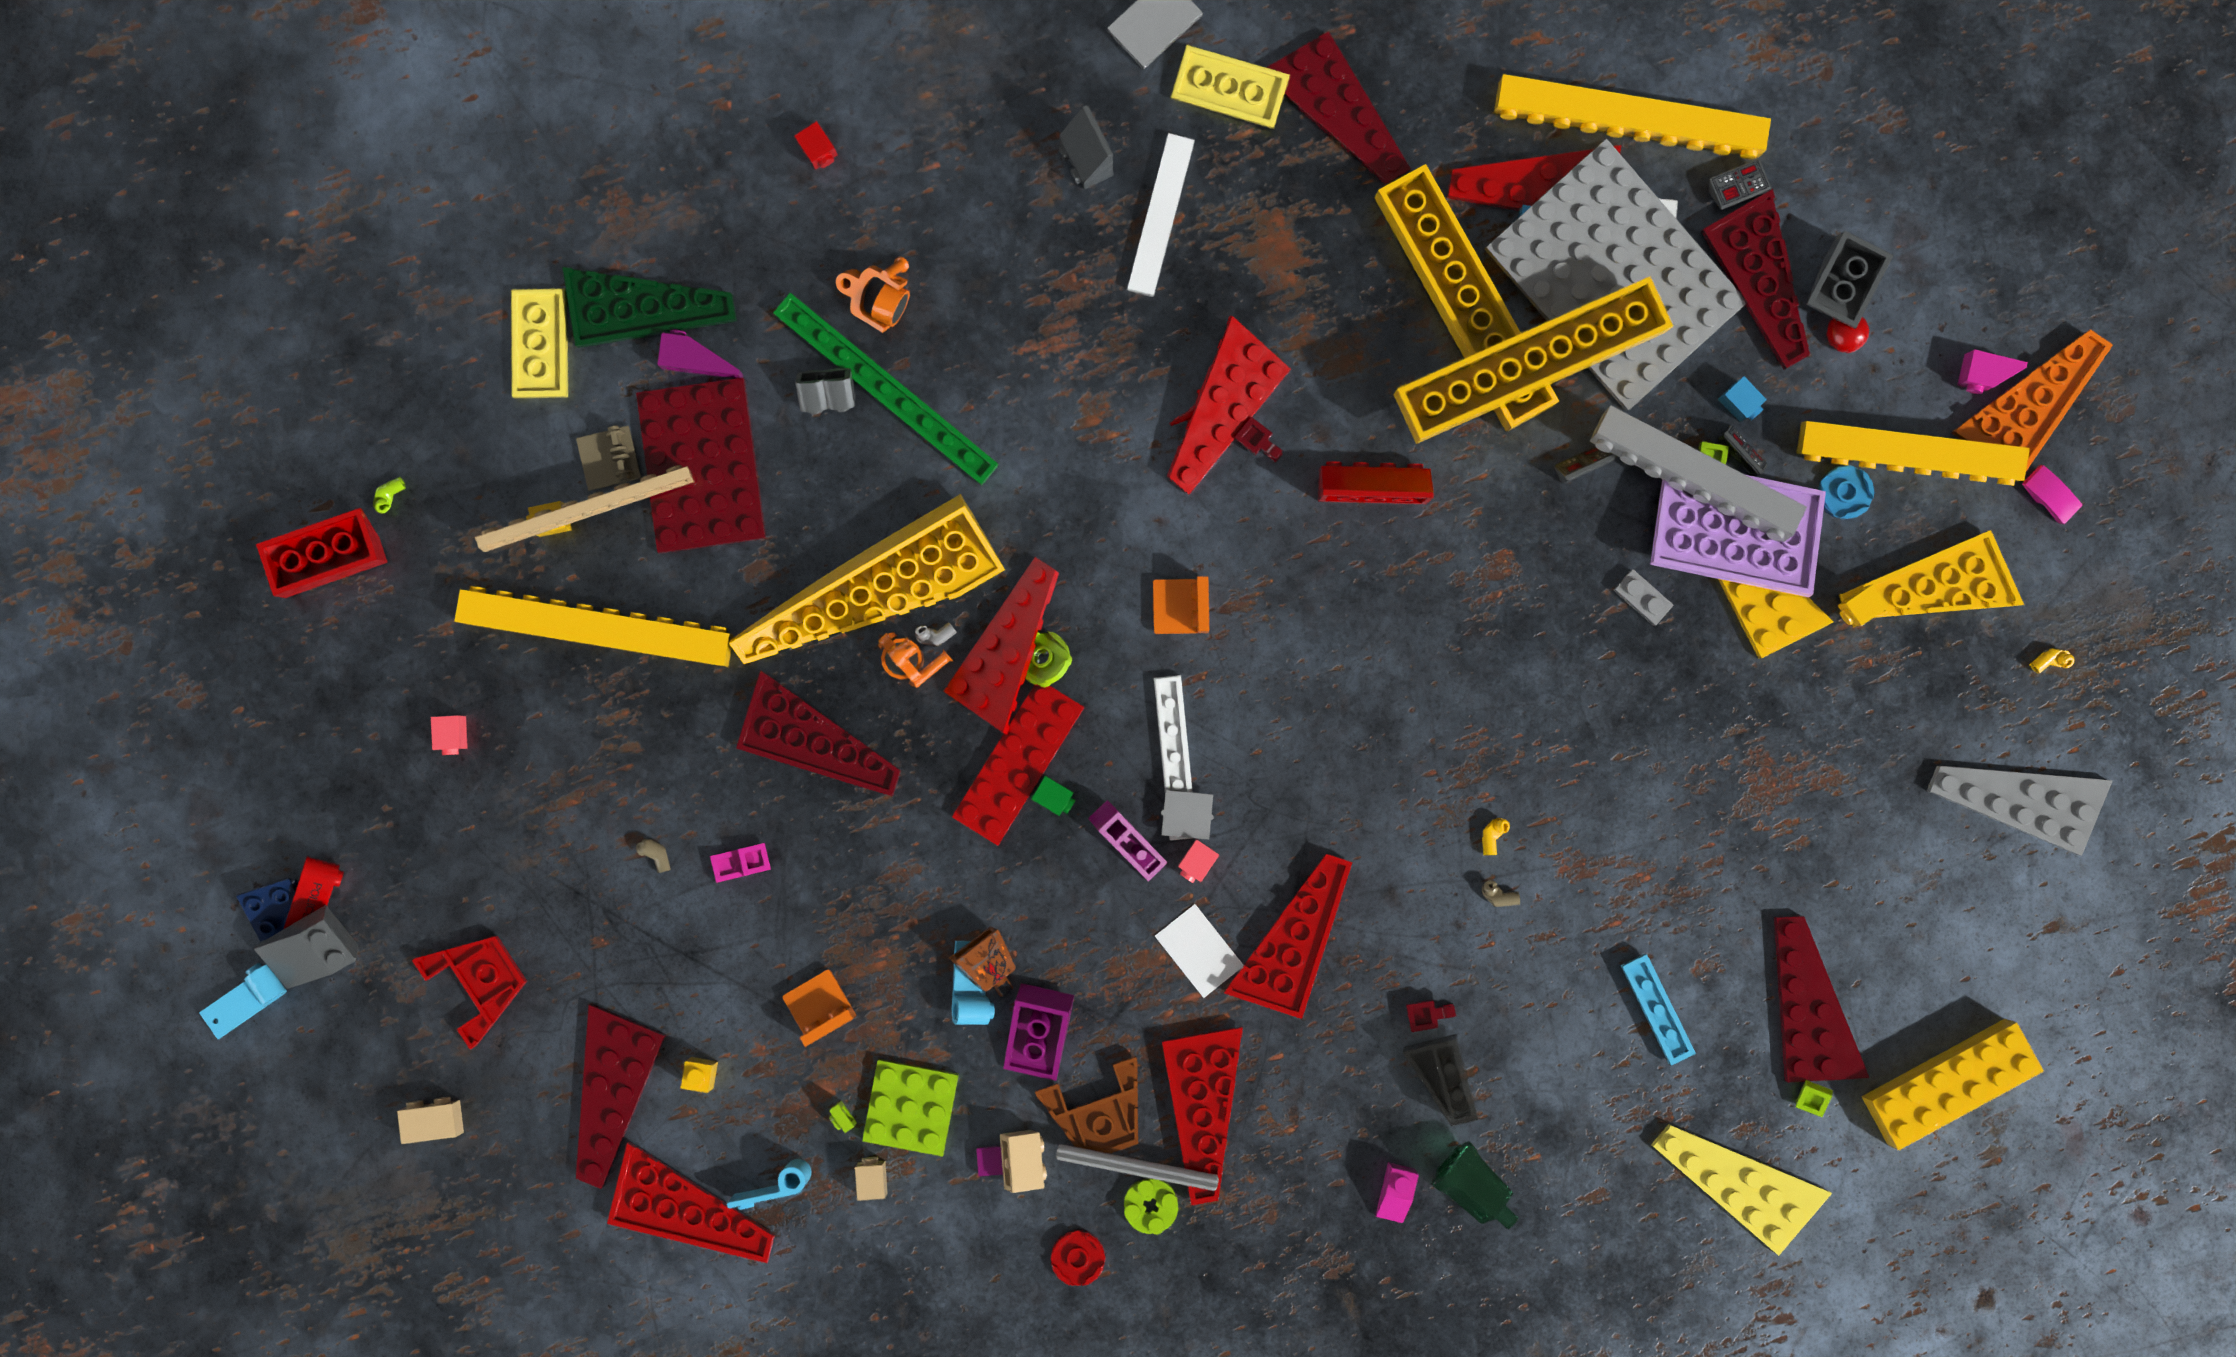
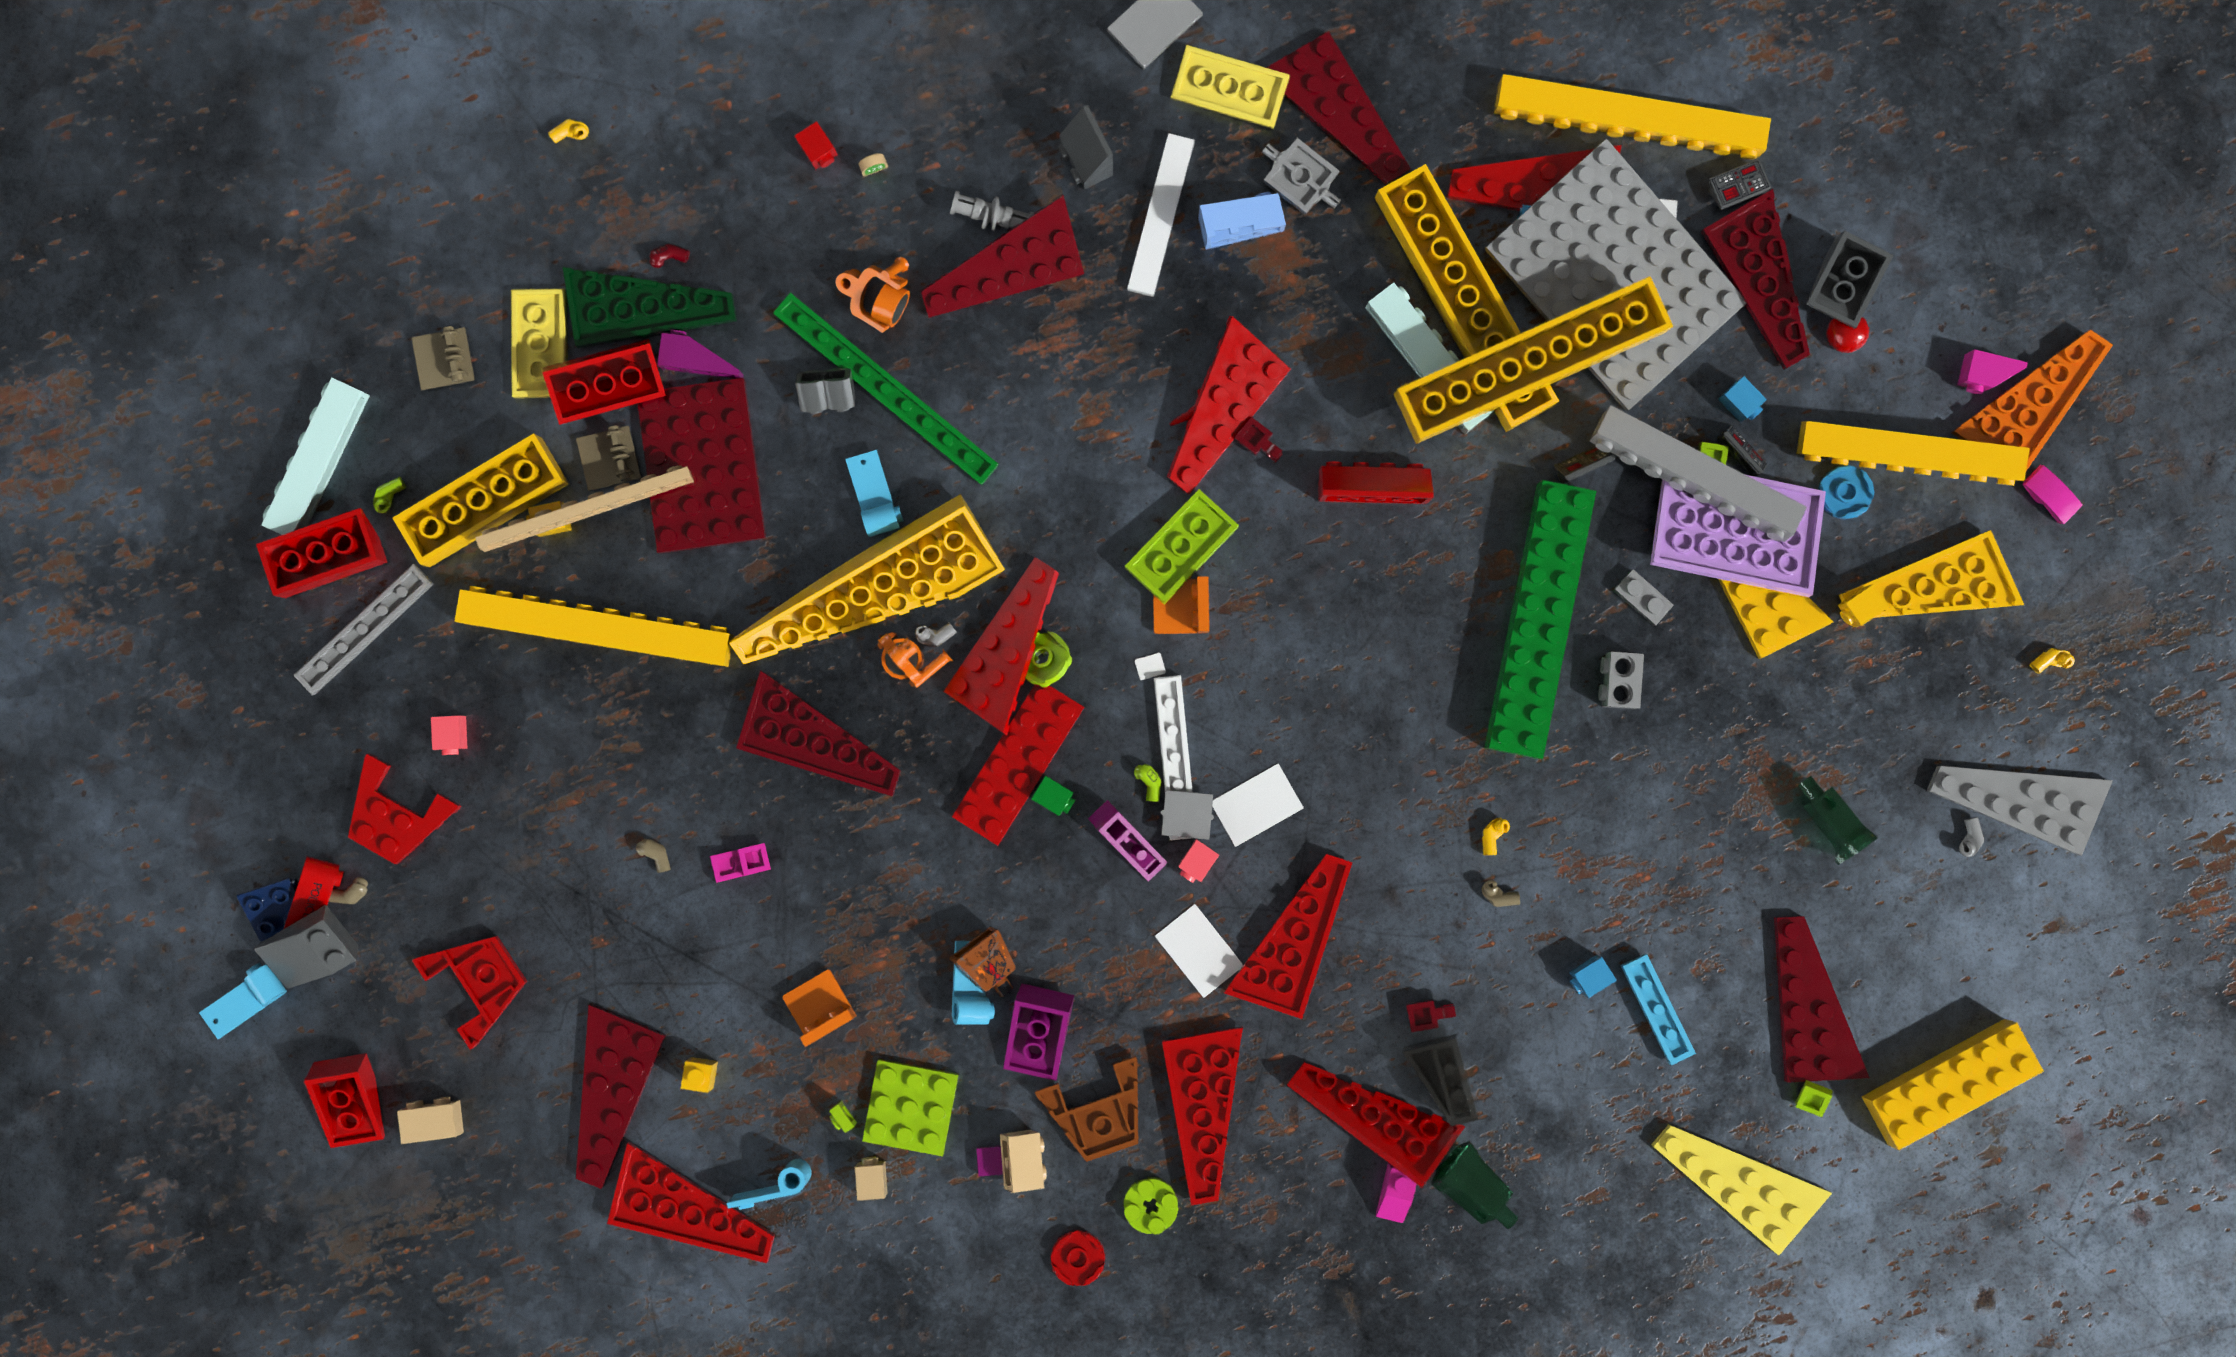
(315, 458): none -> light aqua brick
(346, 1100): none -> red slope
(351, 894): none -> dark tan arm
(363, 629): none -> light grey tile
(388, 825): none -> red wing
(443, 358): none -> dark tan hinge
(480, 500): none -> yellow brick
(570, 129): none -> yellow arm
(603, 381): none -> red slope
(667, 251): none -> dark red arm
(872, 164): none -> tan tile
(873, 494): none -> medium azure door
(988, 212): none -> light grey piece
(1021, 259): none -> dark red wing
(1137, 1167): light grey axle -> none
(1150, 666): none -> white sticker
(1151, 779): none -> lime arm
(1181, 546): none -> lime plate
(1241, 219): none -> light blue wedge
(1256, 805): none -> white sticker
(1301, 176): none -> light grey plate
(1386, 1125): none -> red wing
(1413, 337): none -> light aqua brick
(1540, 619): none -> green brick
(1591, 976): none -> dark azure brick
(1629, 681): none -> light grey brick
(1836, 820): none -> clear green piece
(1973, 839): none -> light grey arm

